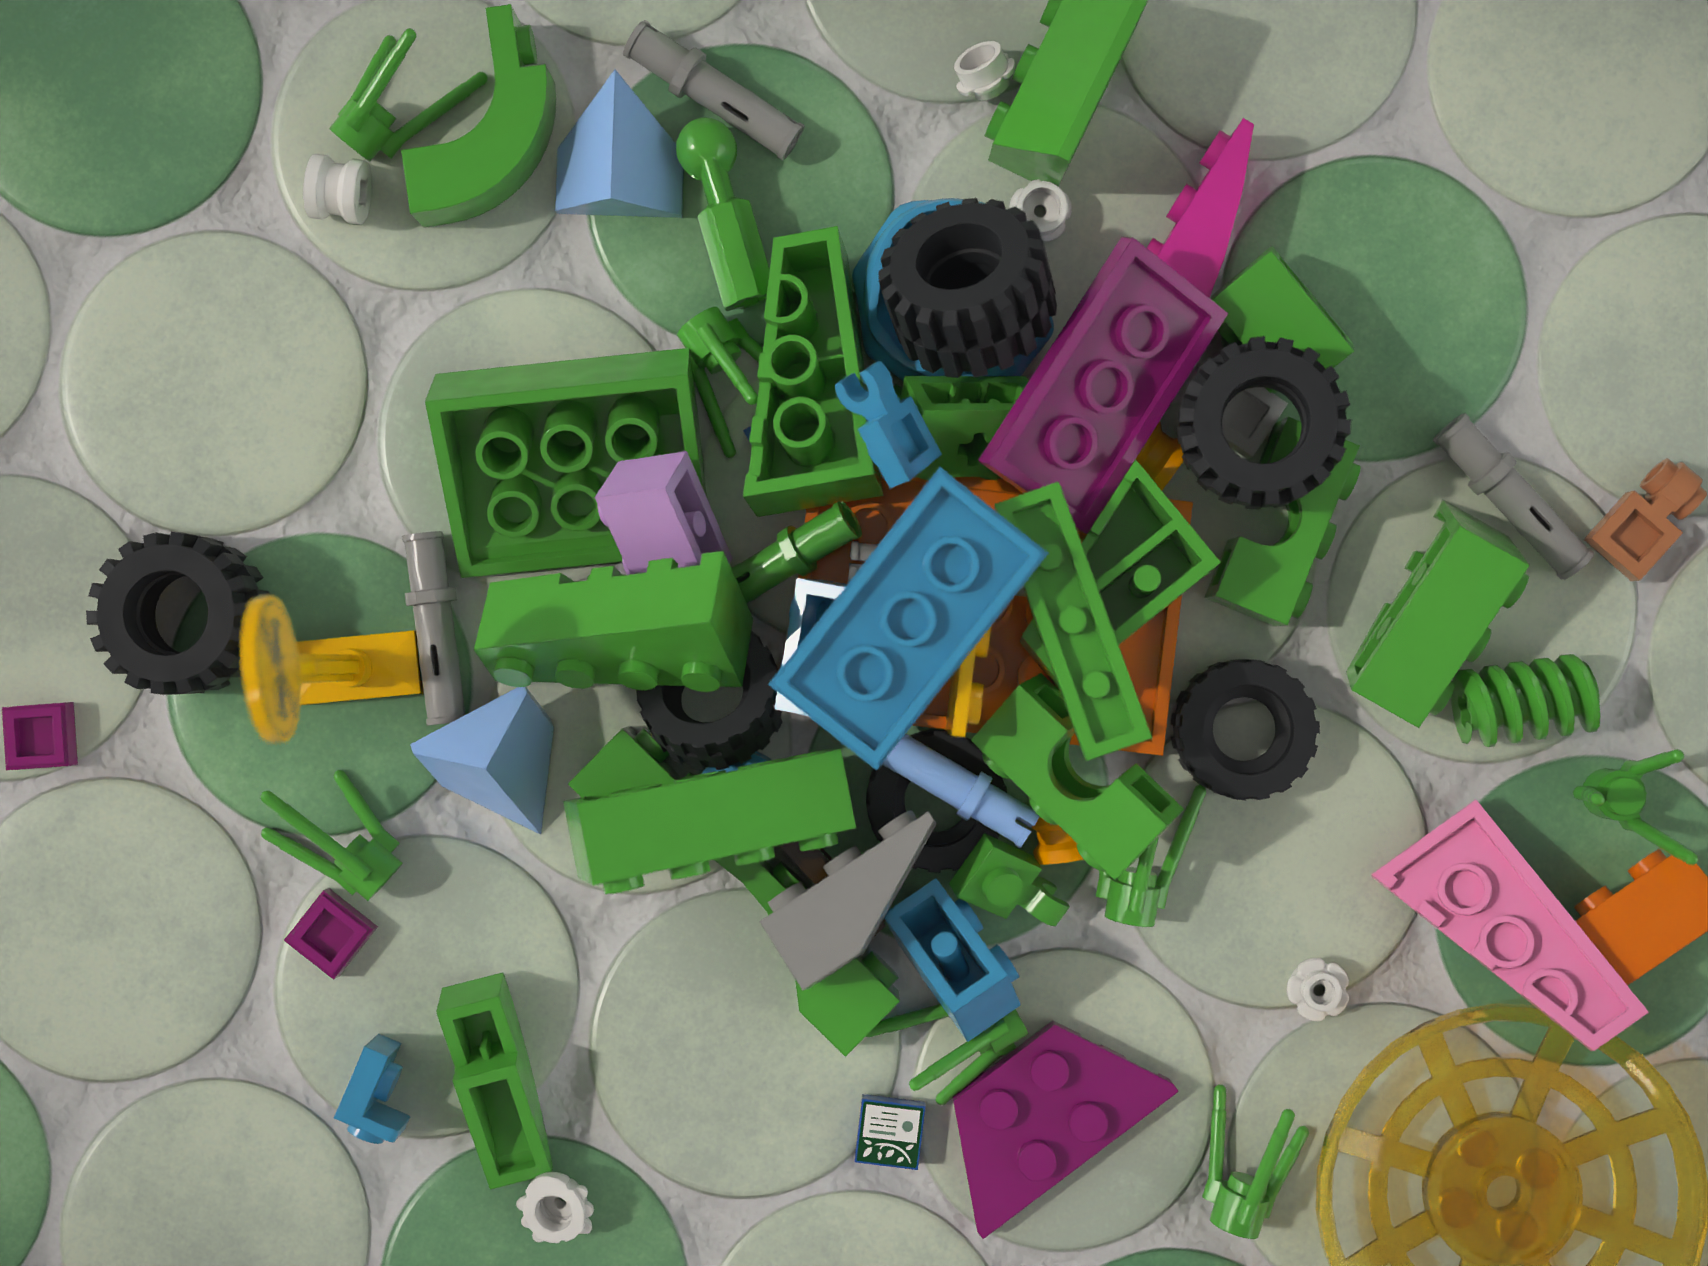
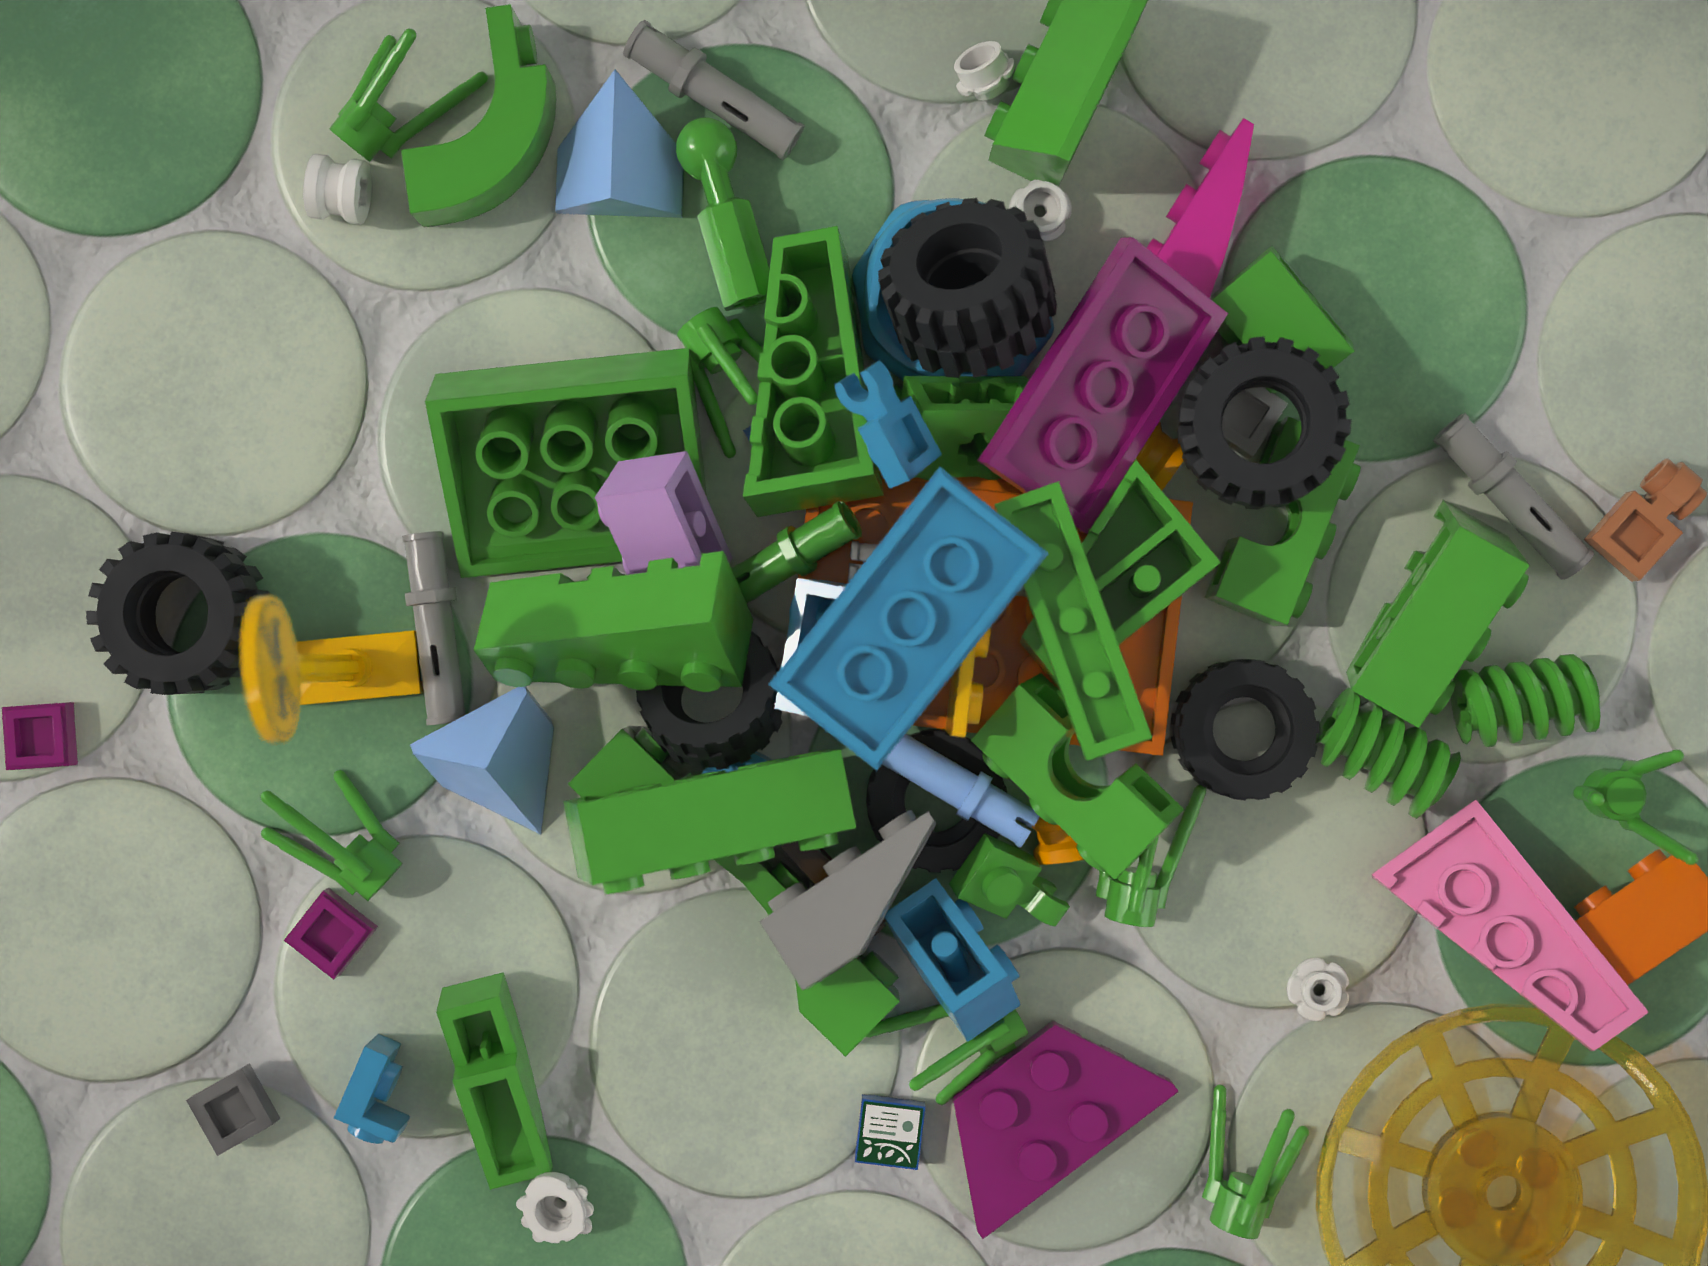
(233, 1109): none -> flat silver plate
(1386, 752): none -> bright green piece

